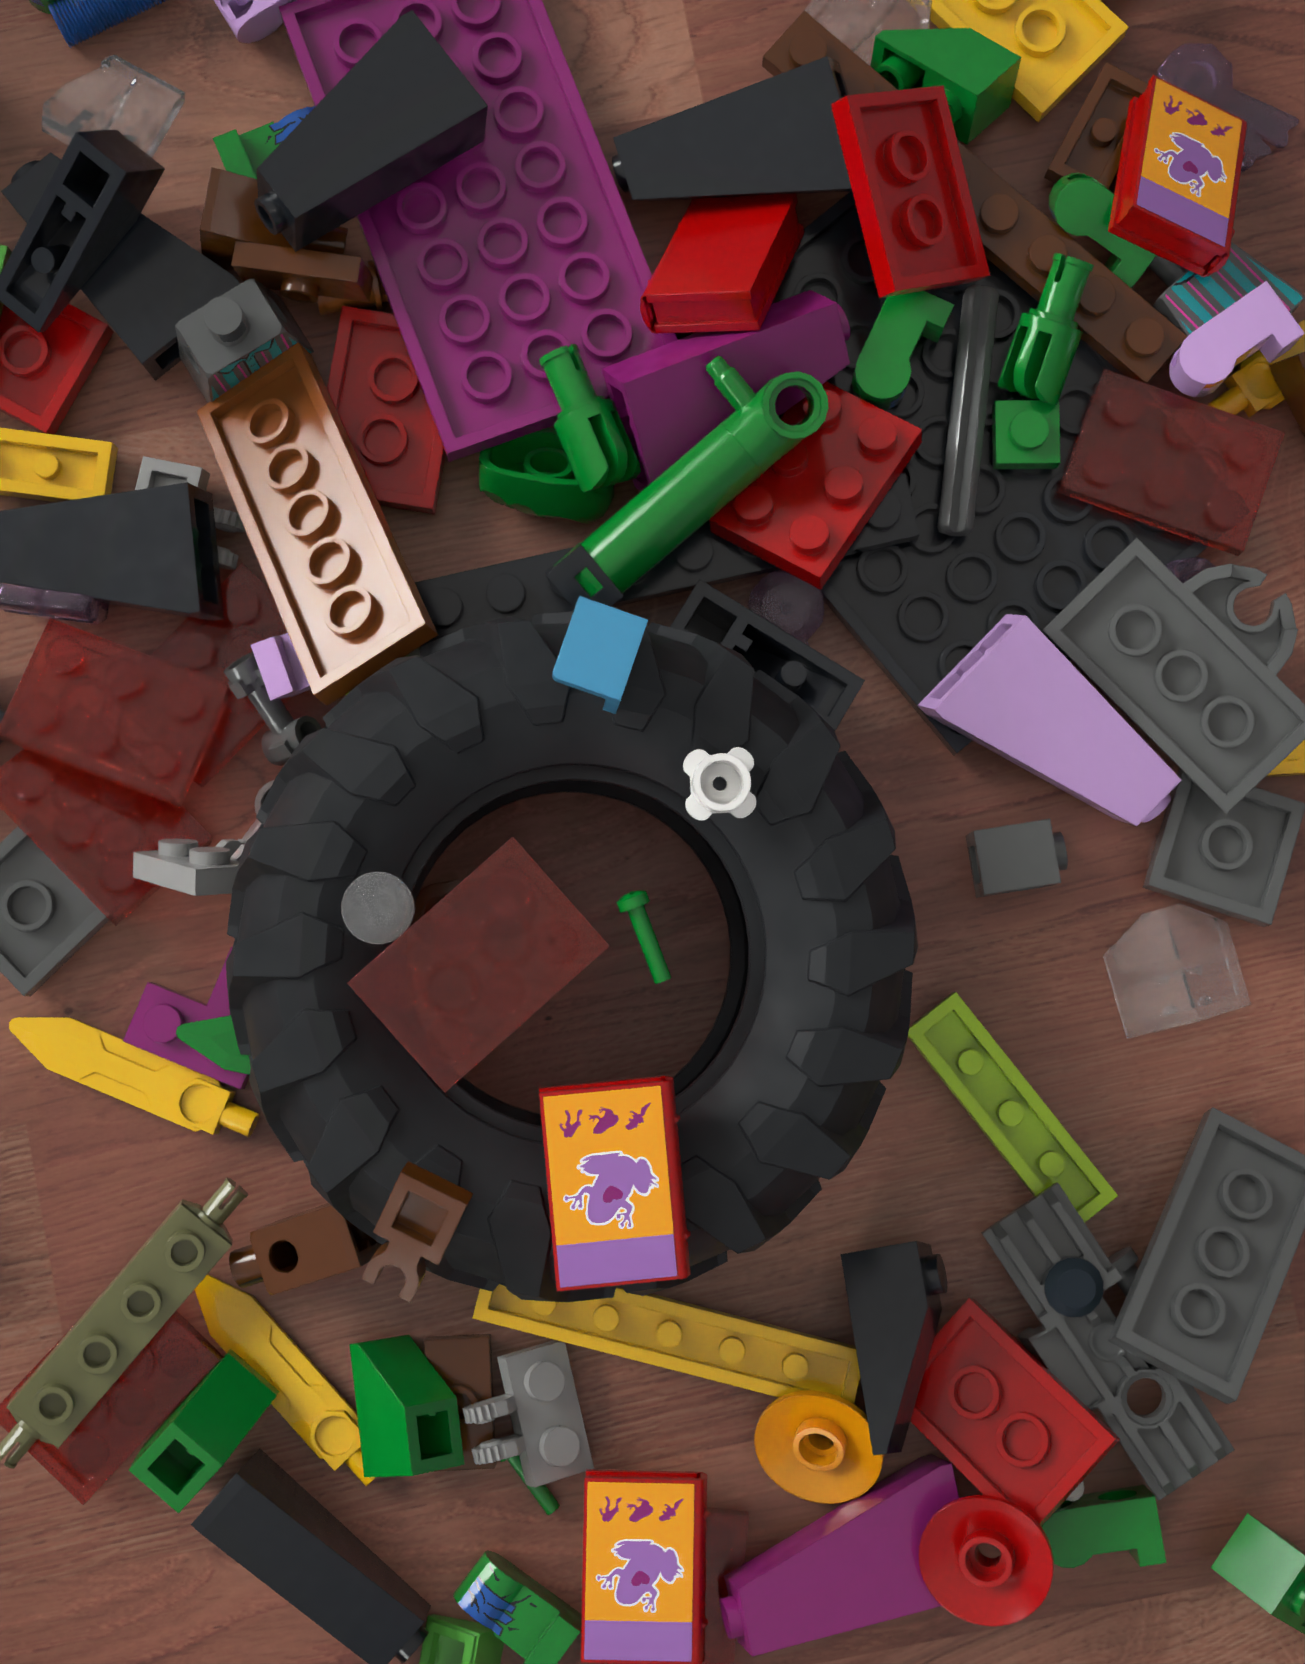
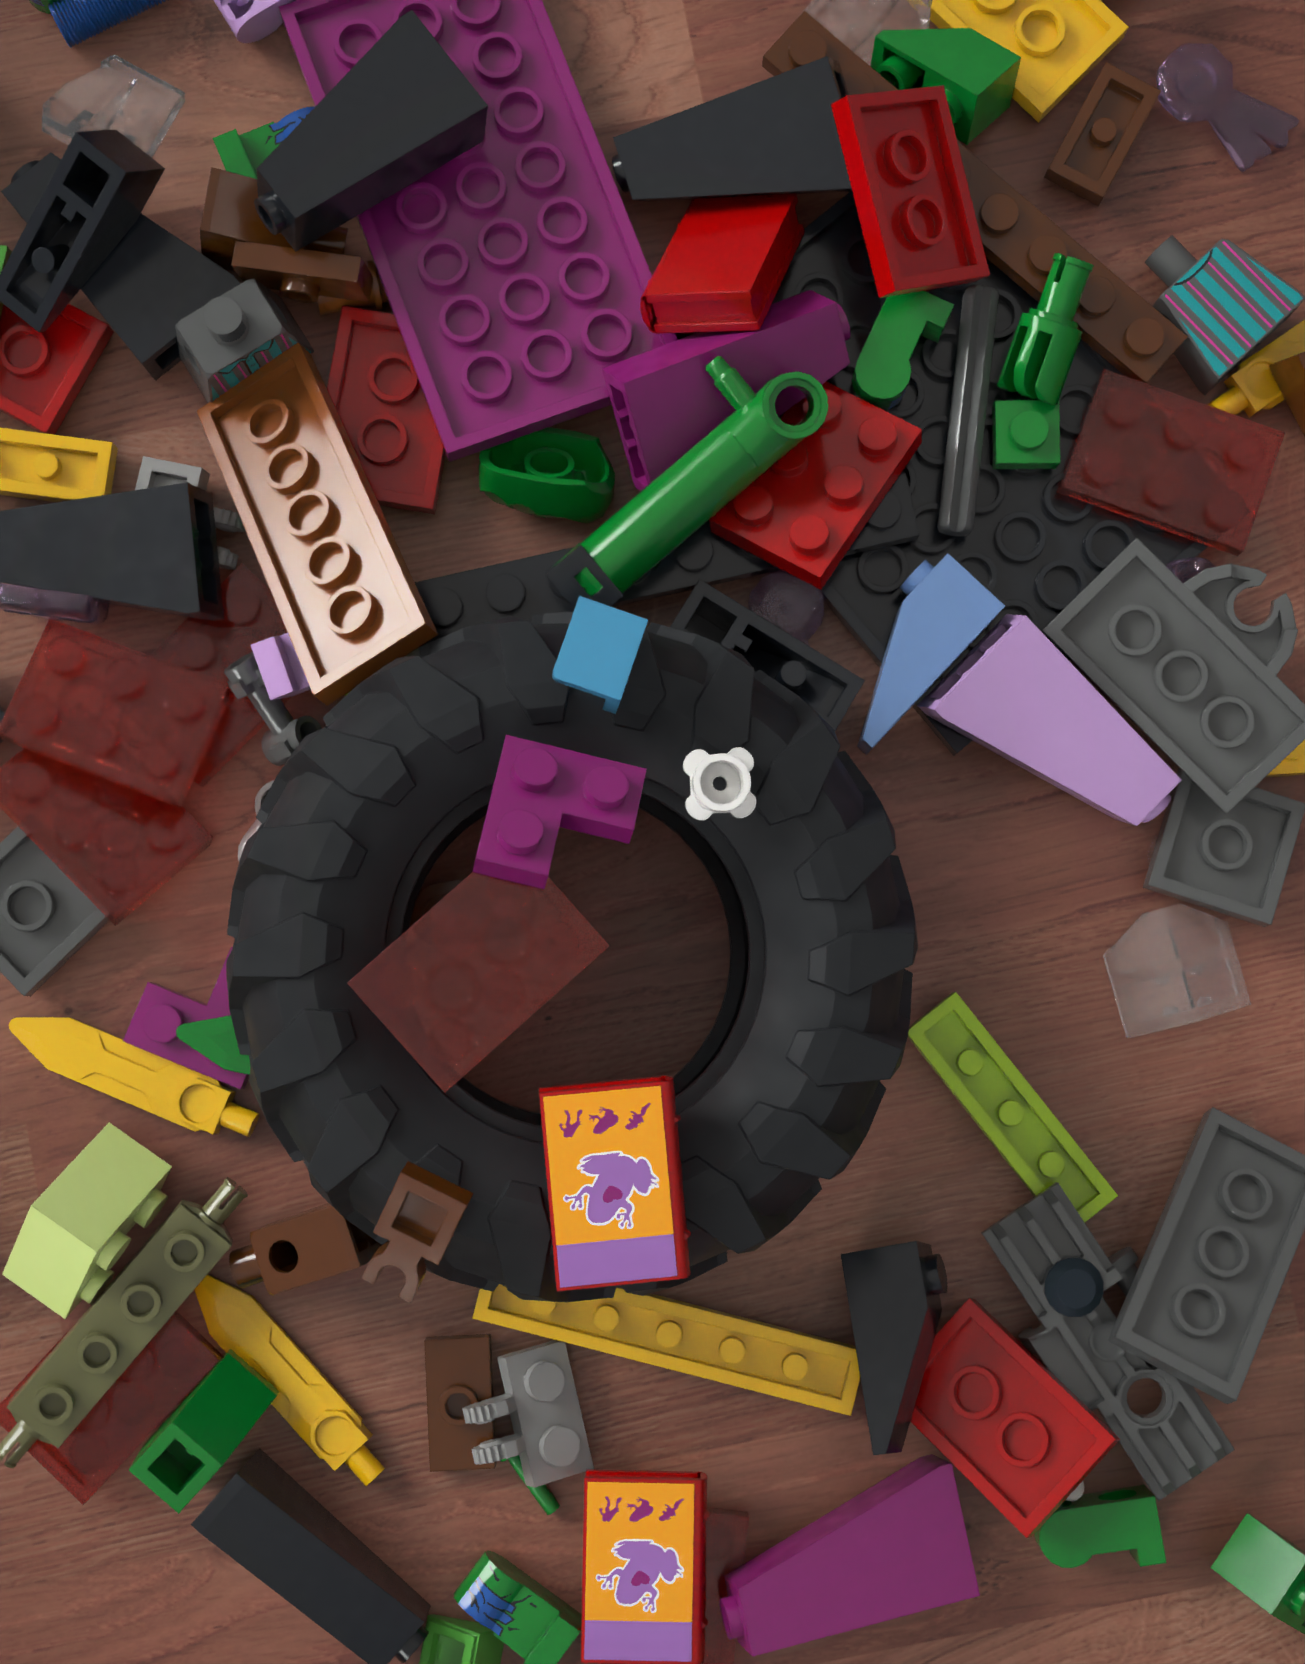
(83, 1221): none -> yellowish green brick
(190, 868): light grey hinge -> none
(377, 907): clear piece -> none
(403, 1410): green slope -> none
(549, 789): none -> magenta plate
(588, 424): green arm -> none
(634, 905): green piece -> none
(814, 1465): light orange dish -> none
(930, 631): none -> medium blue slope
(982, 1587): red dish -> none
(1016, 857): dark grey brick -> none
(1084, 209): green leg -> none
(1179, 177): piece -> none
(1230, 337): lavender leg -> none

